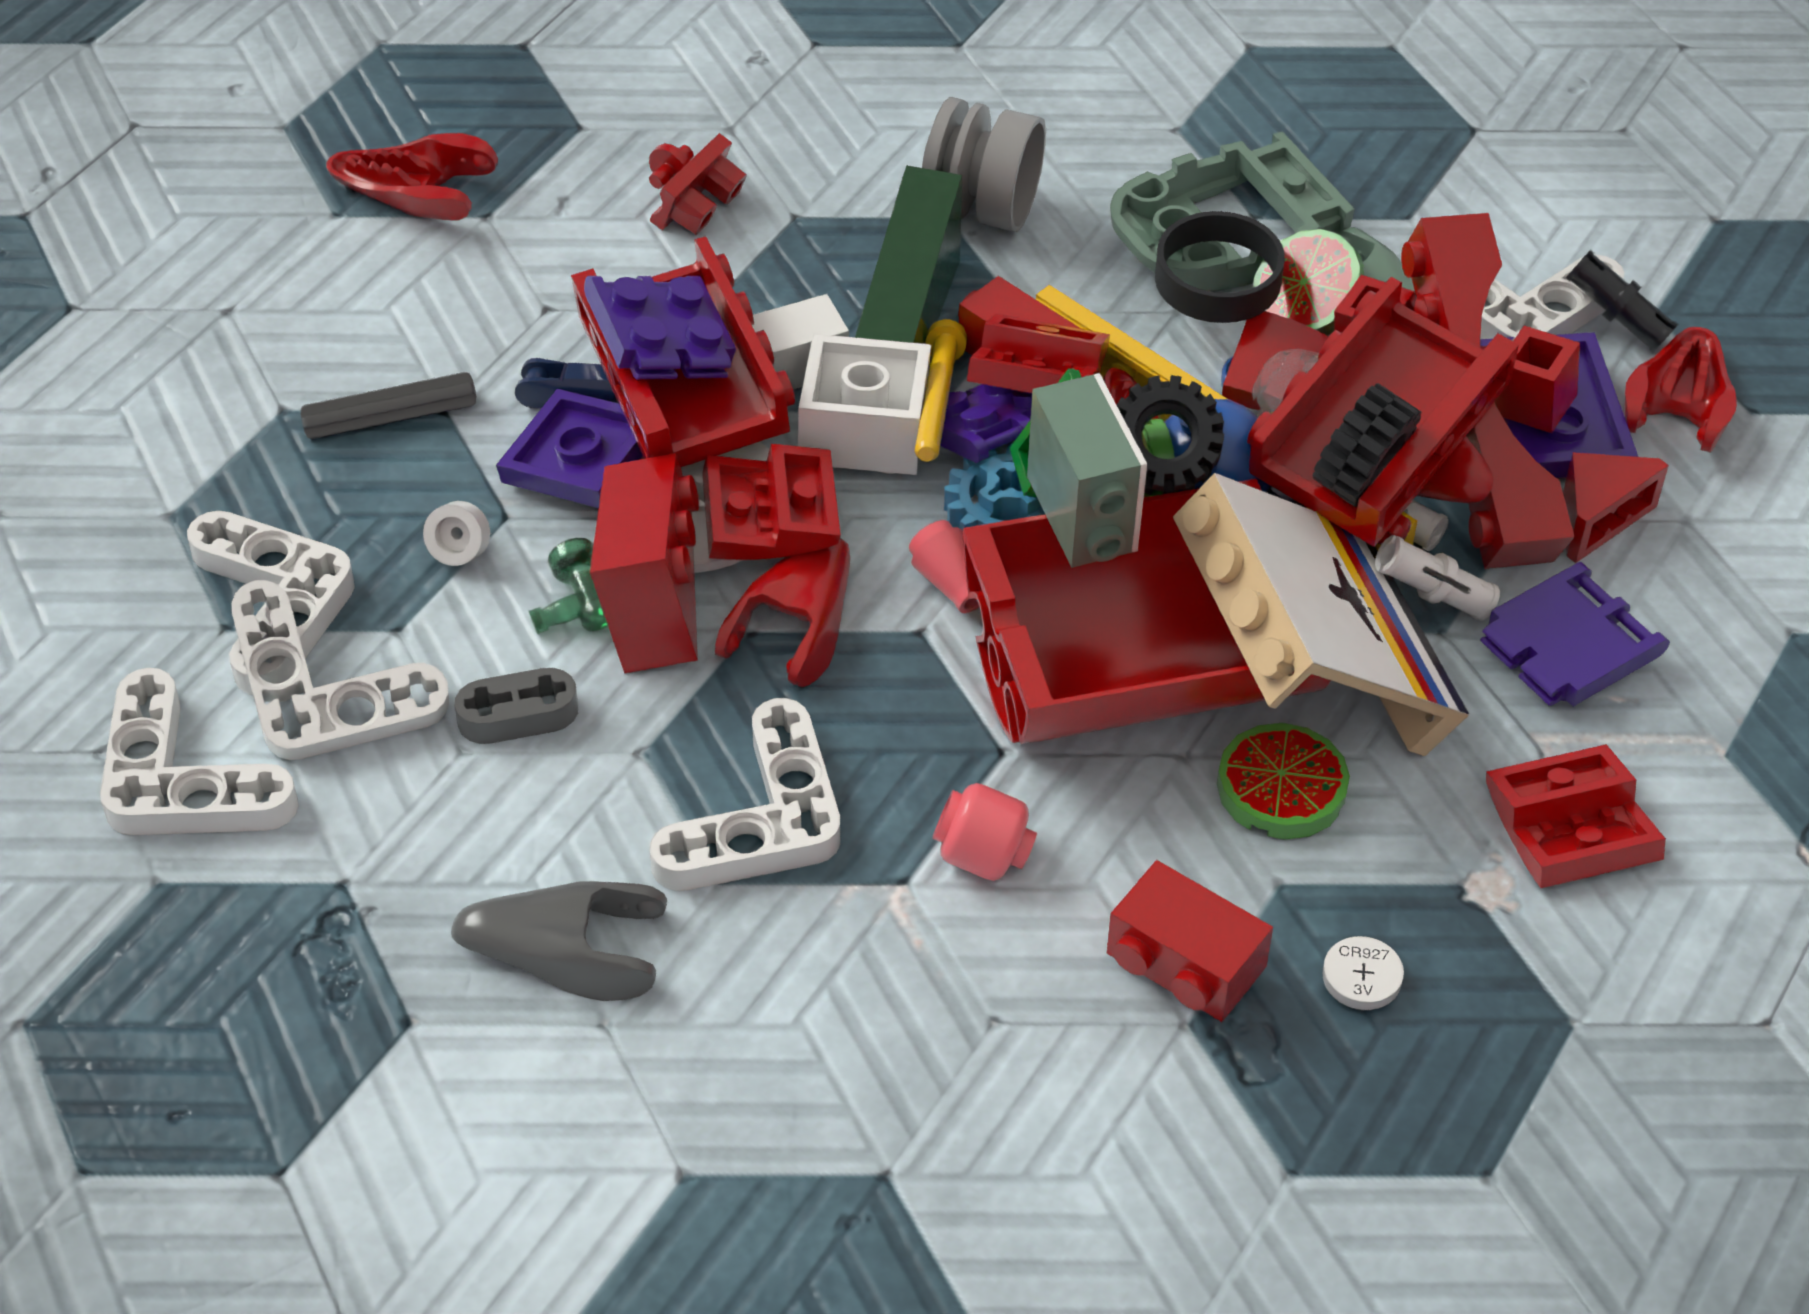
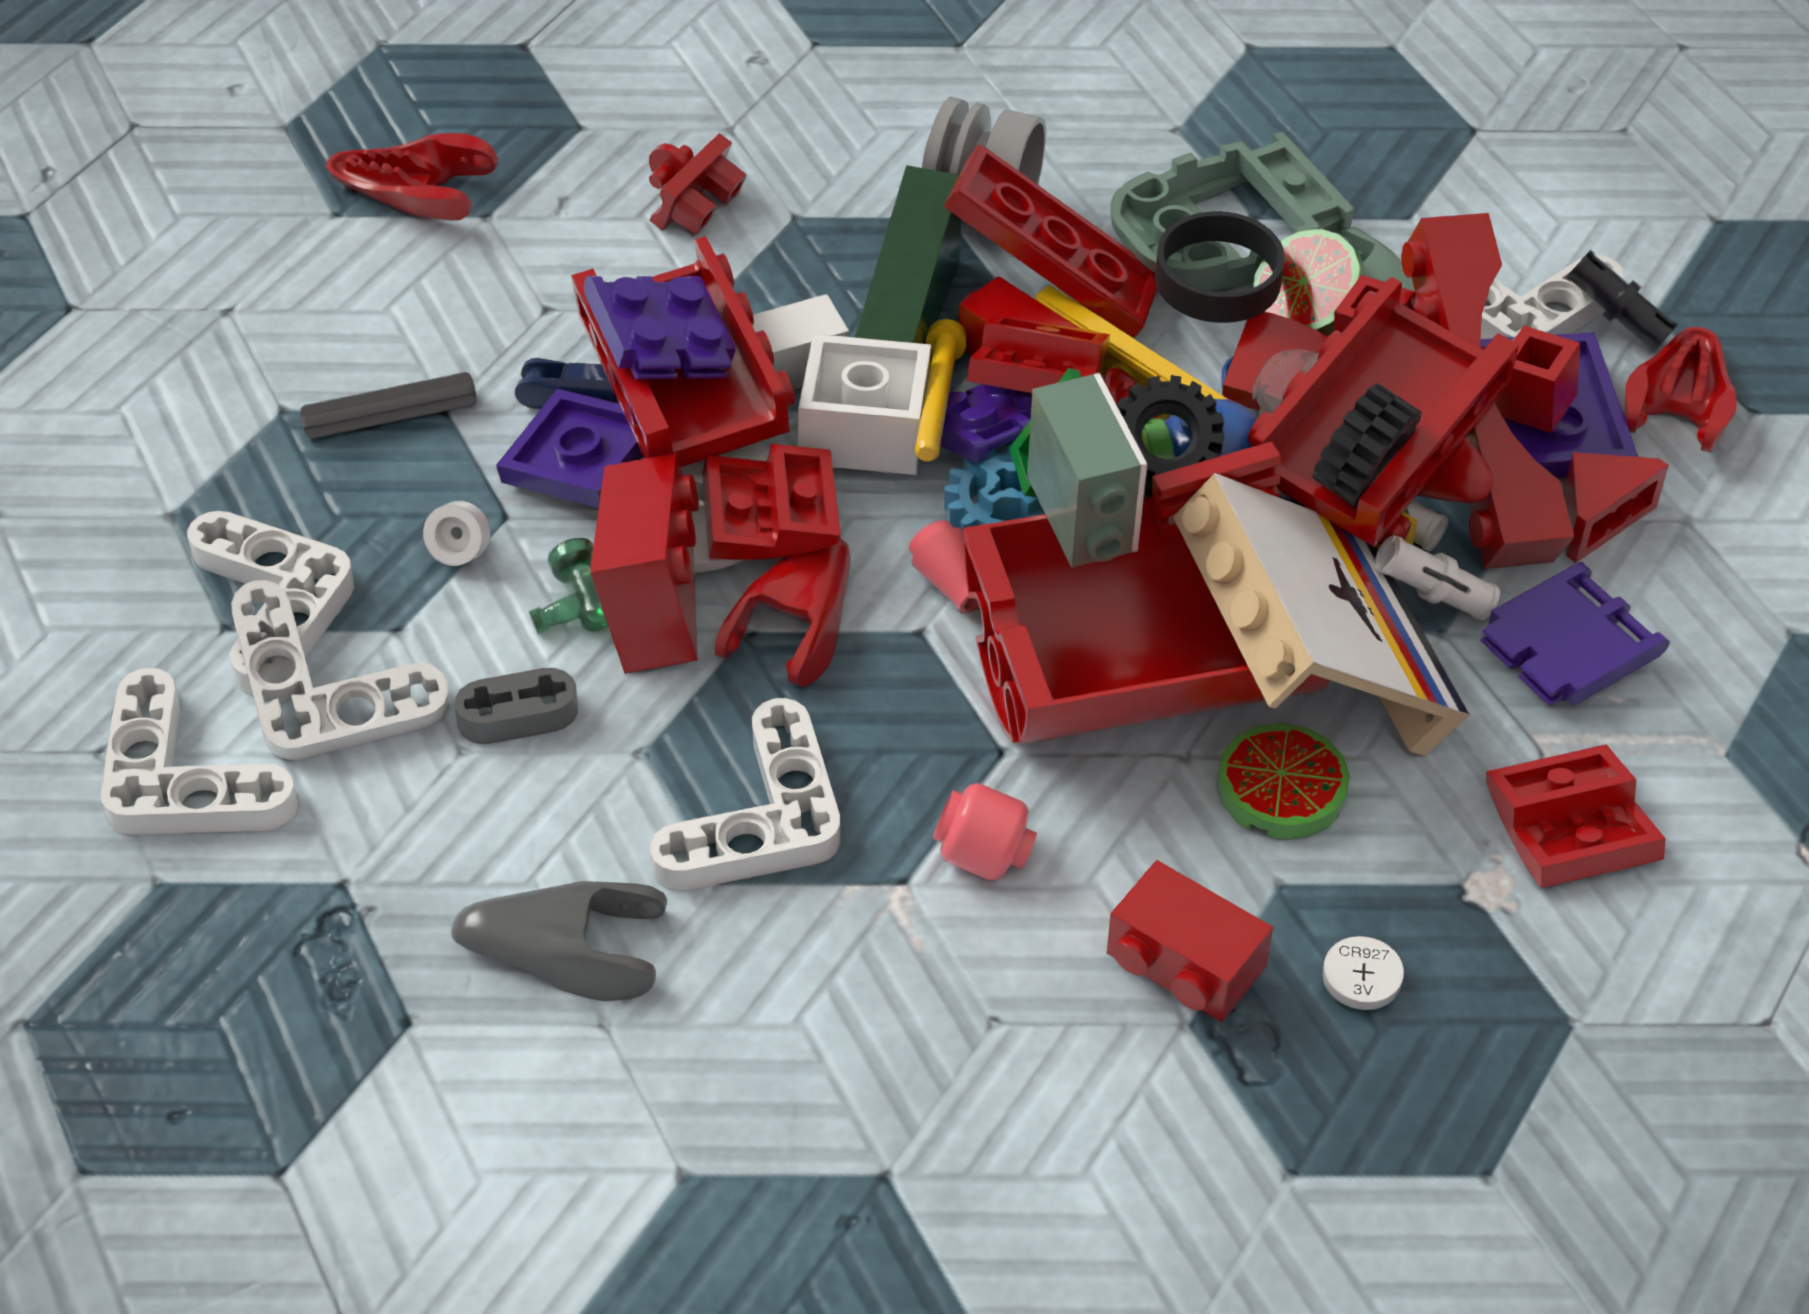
(1053, 240): none -> red tile
(1248, 466): none -> red tile

